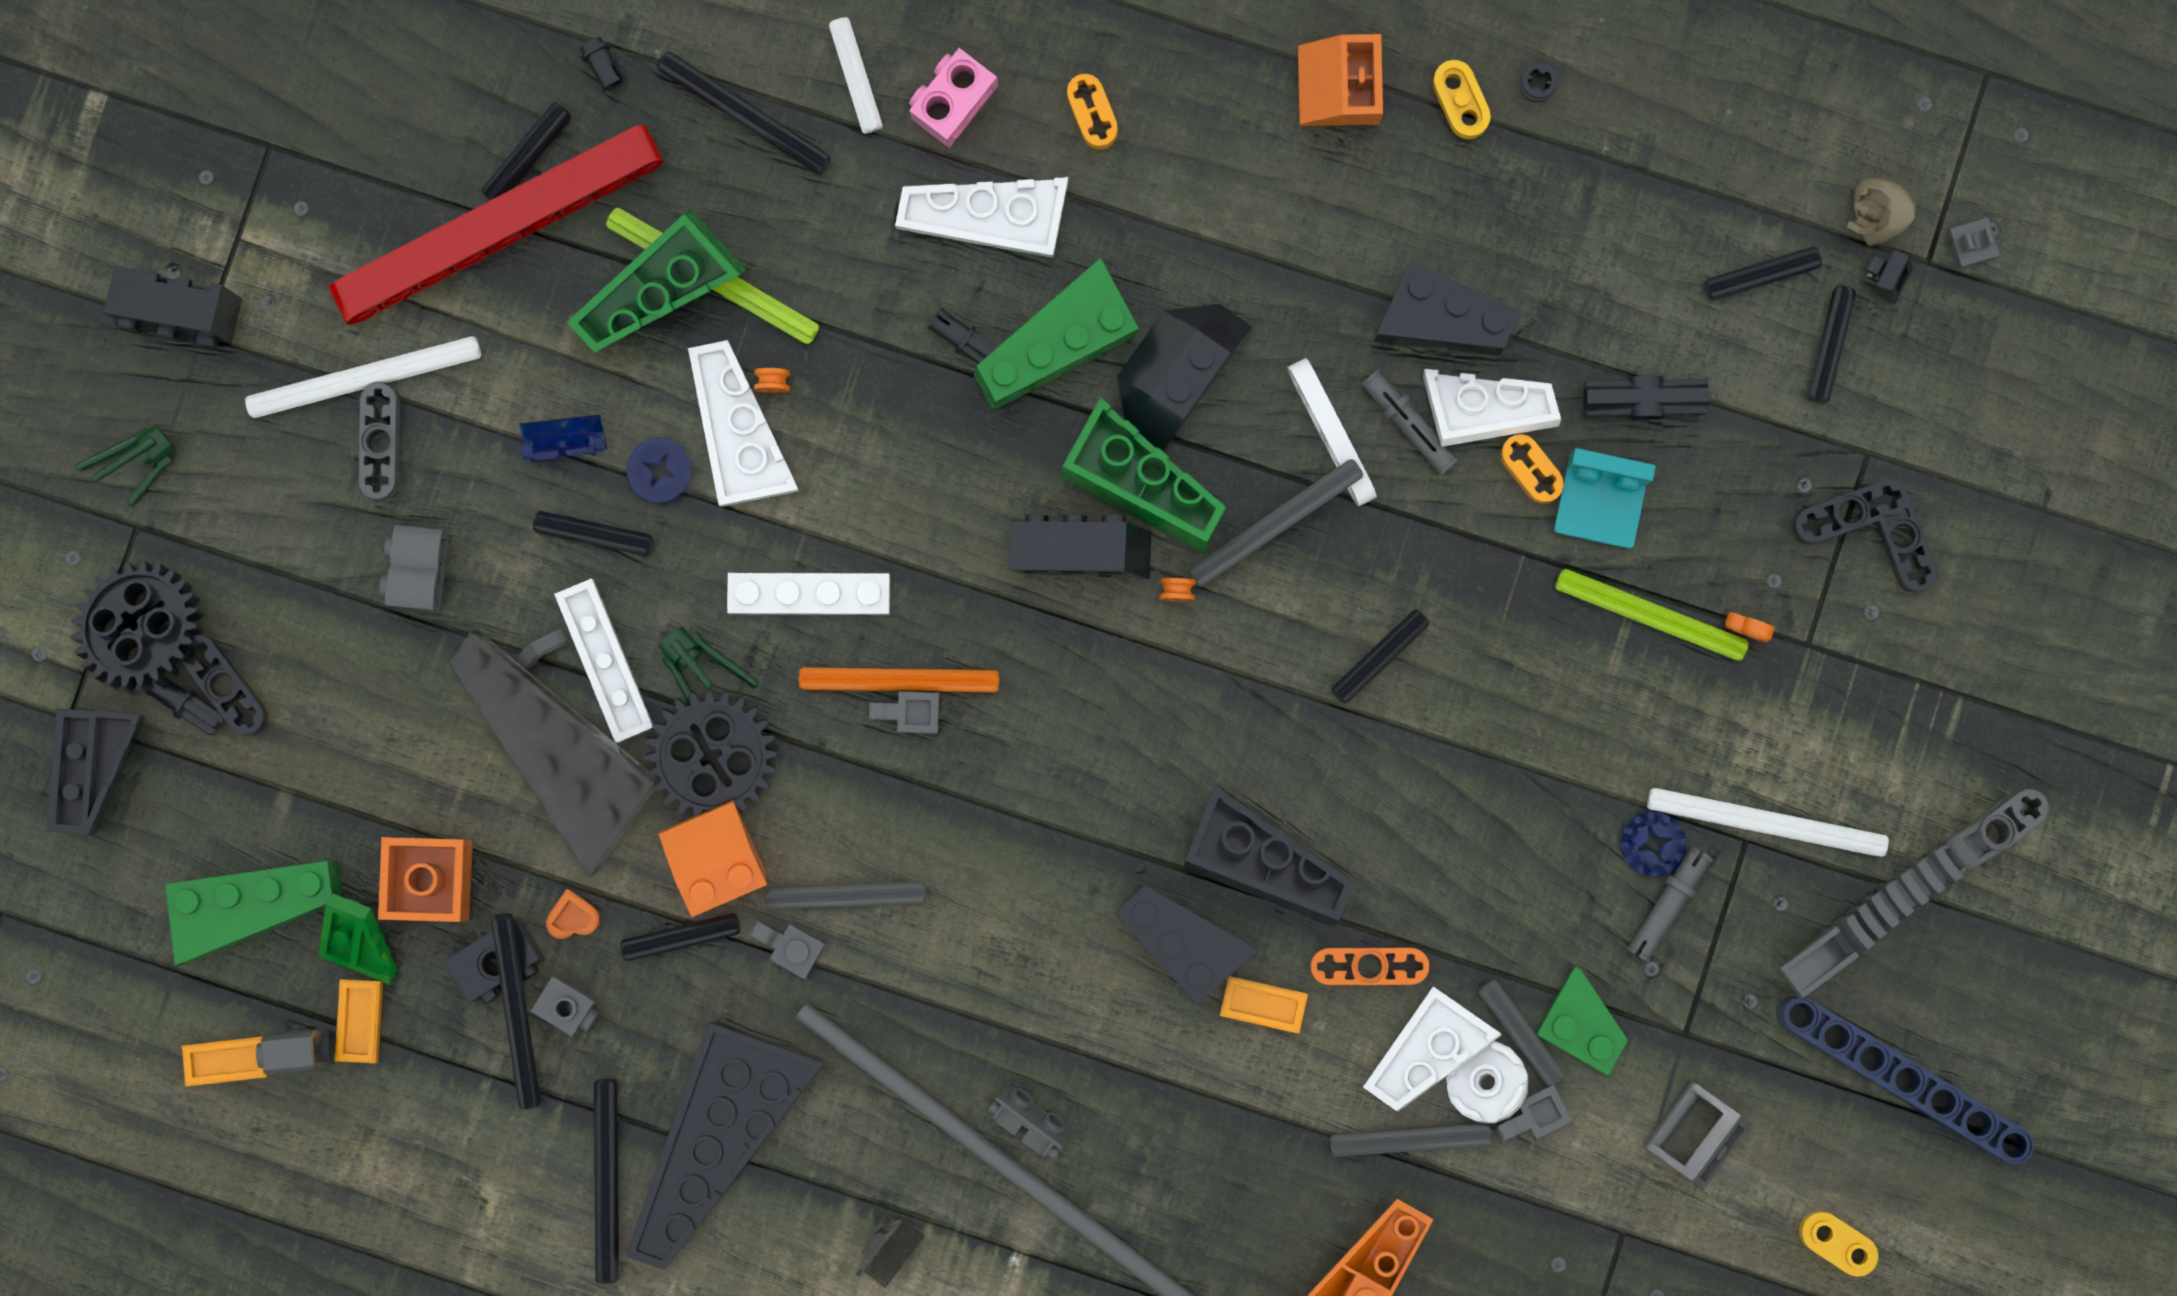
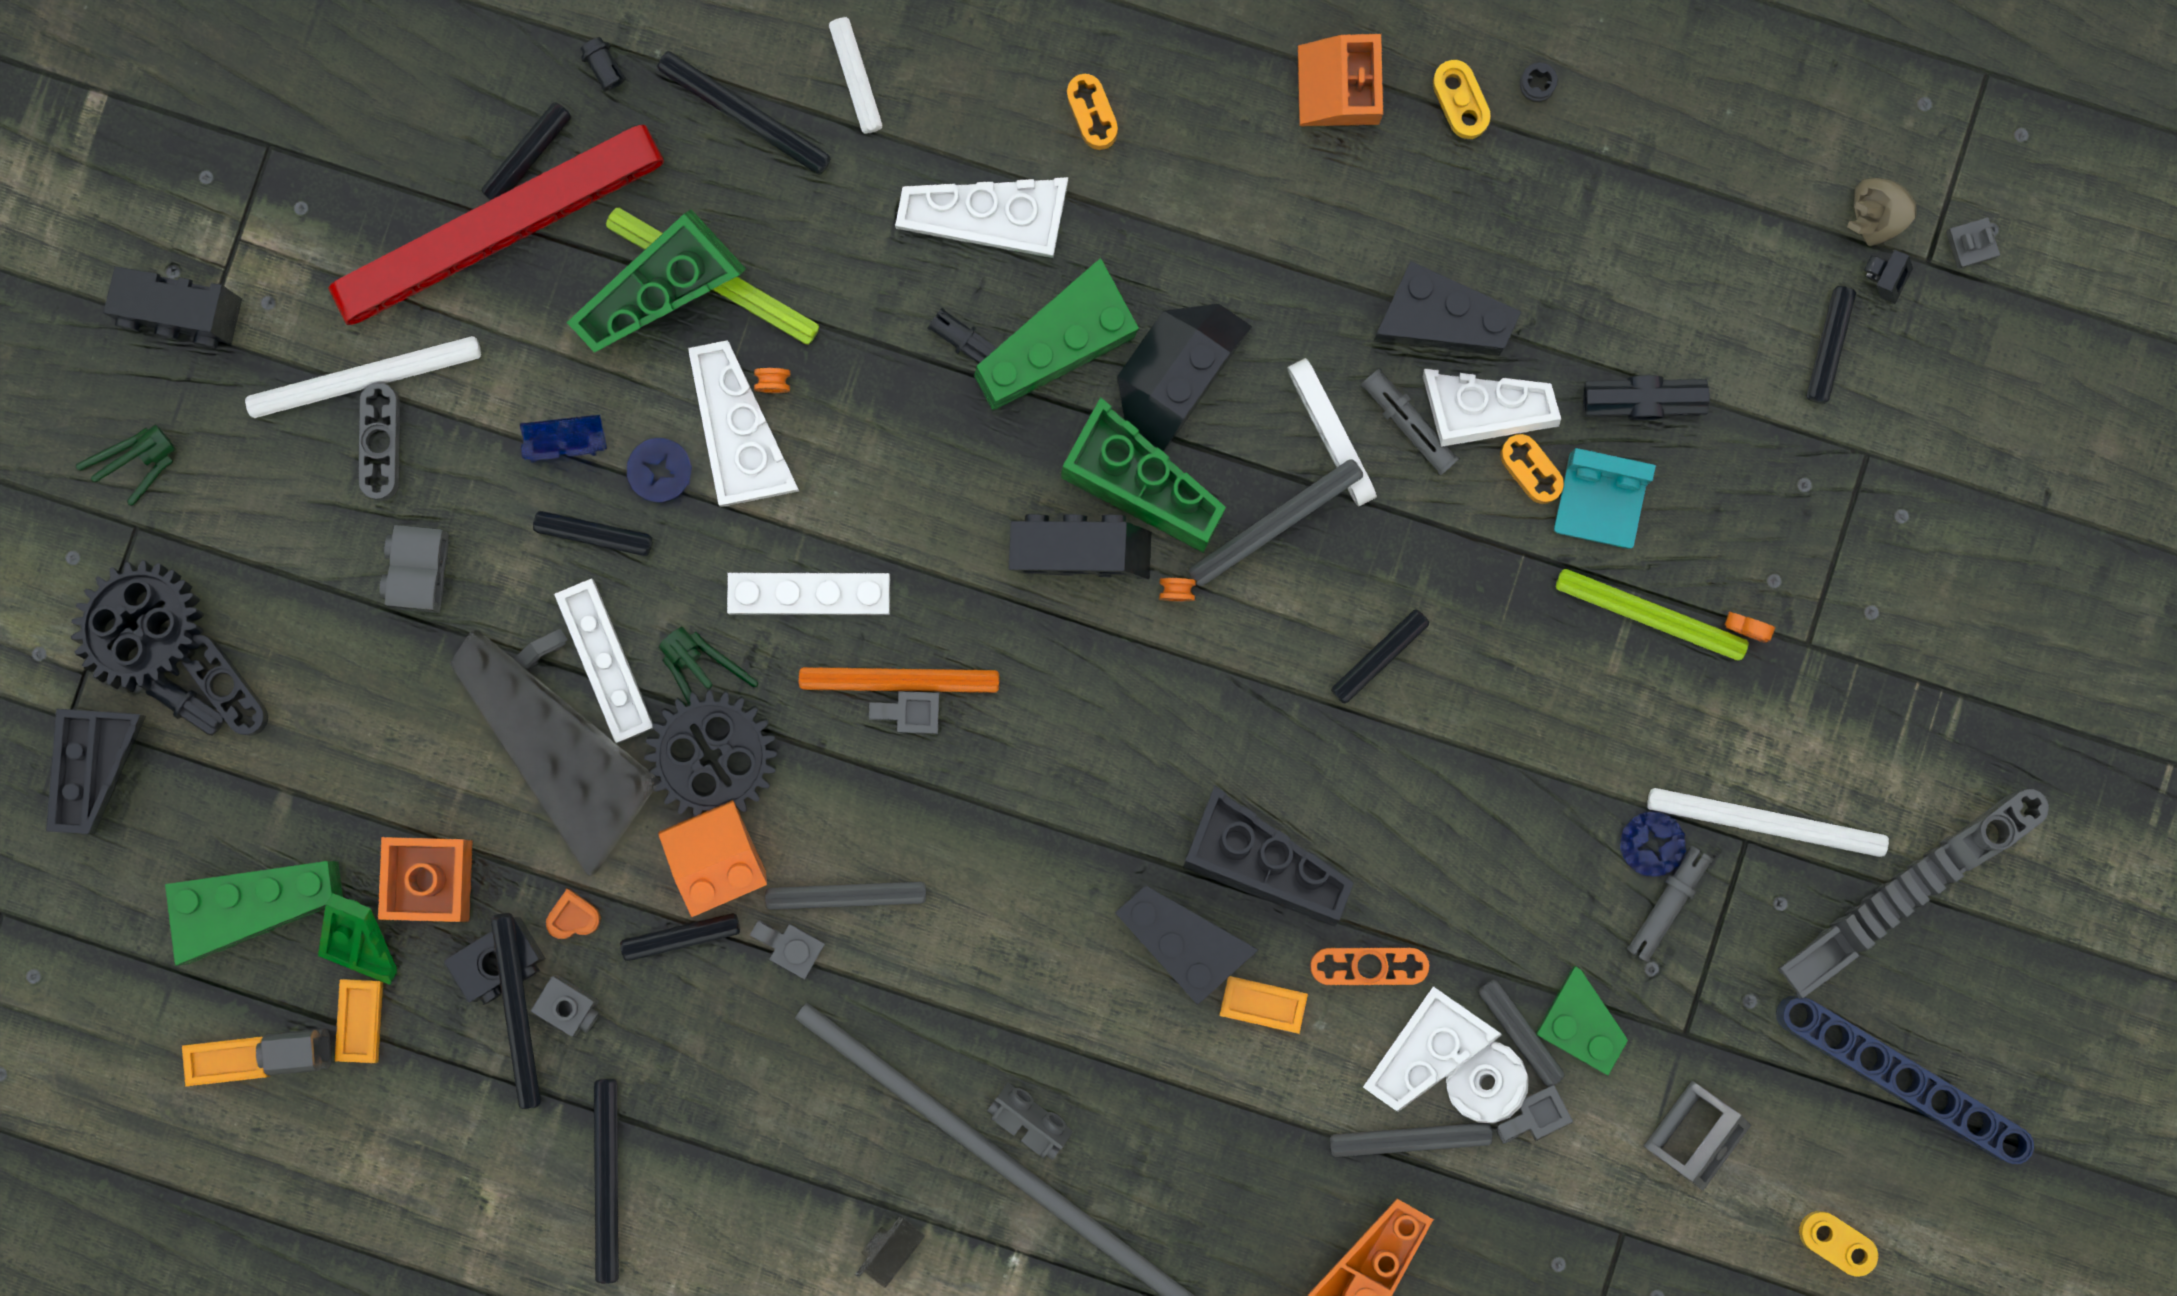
(725, 1115): black wing -> none
(962, 102): bright pink brick -> none
(1763, 273): black axle -> none
(1885, 520): black beam -> none

